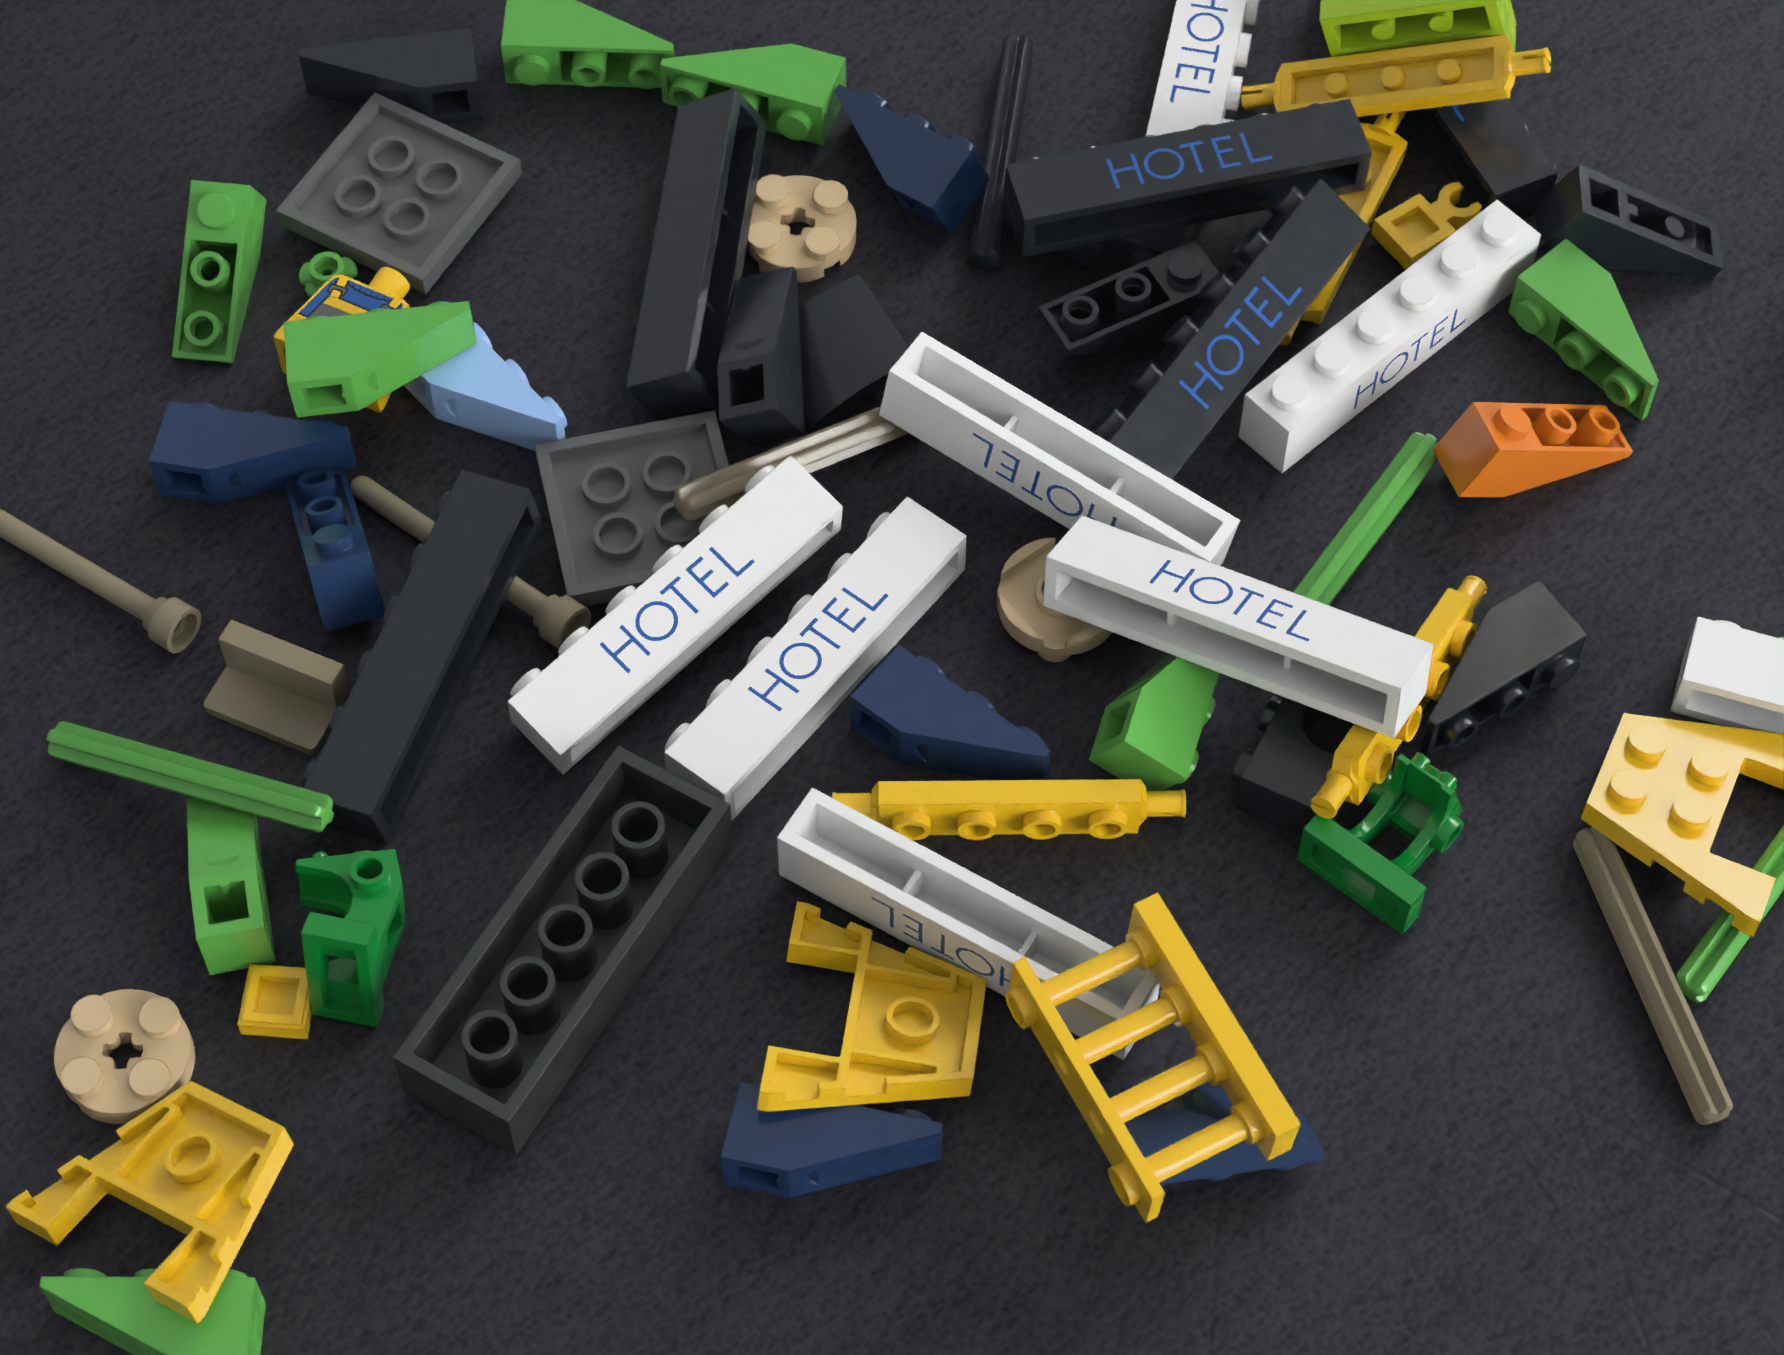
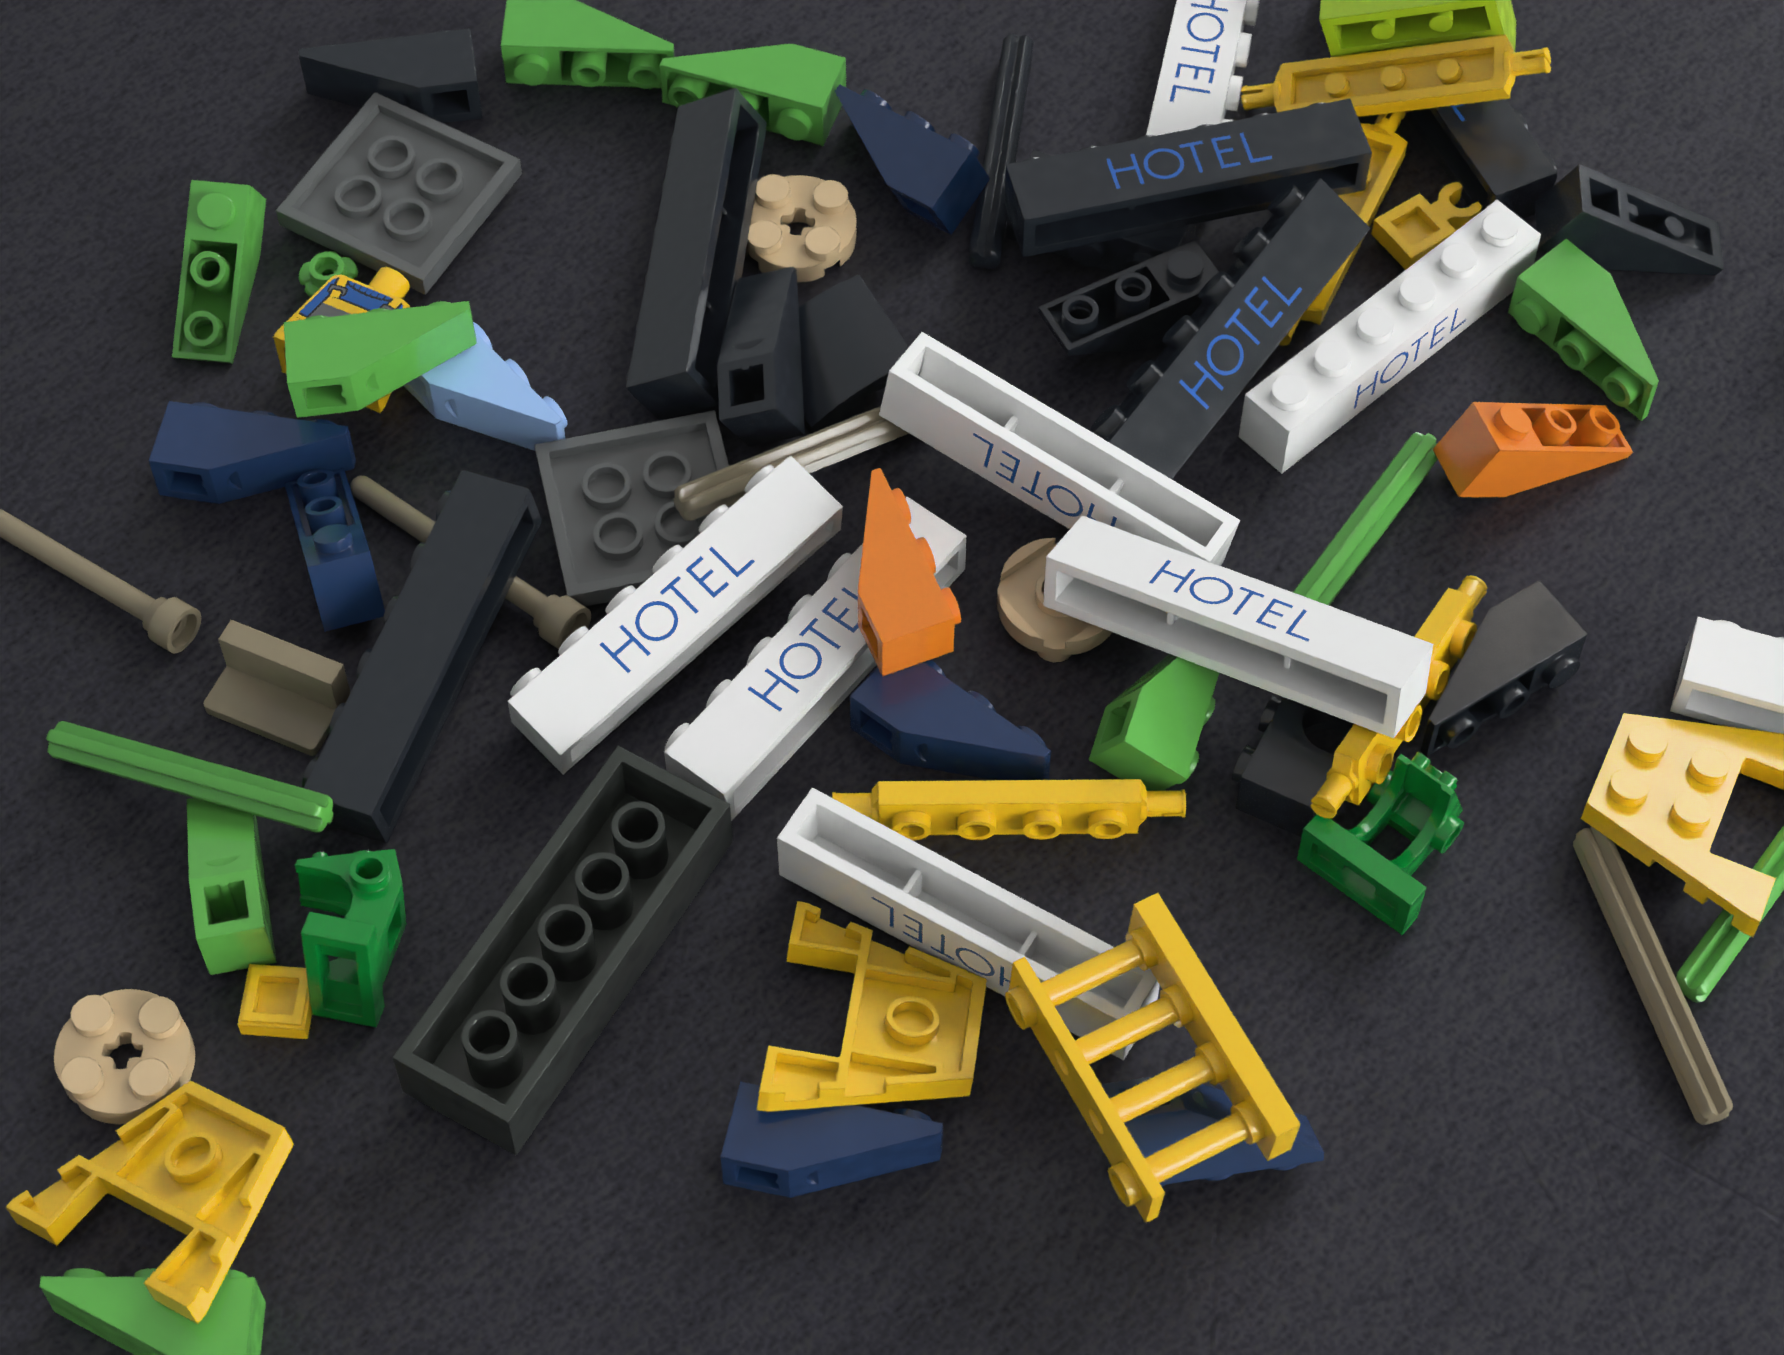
(899, 600): none -> orange slope

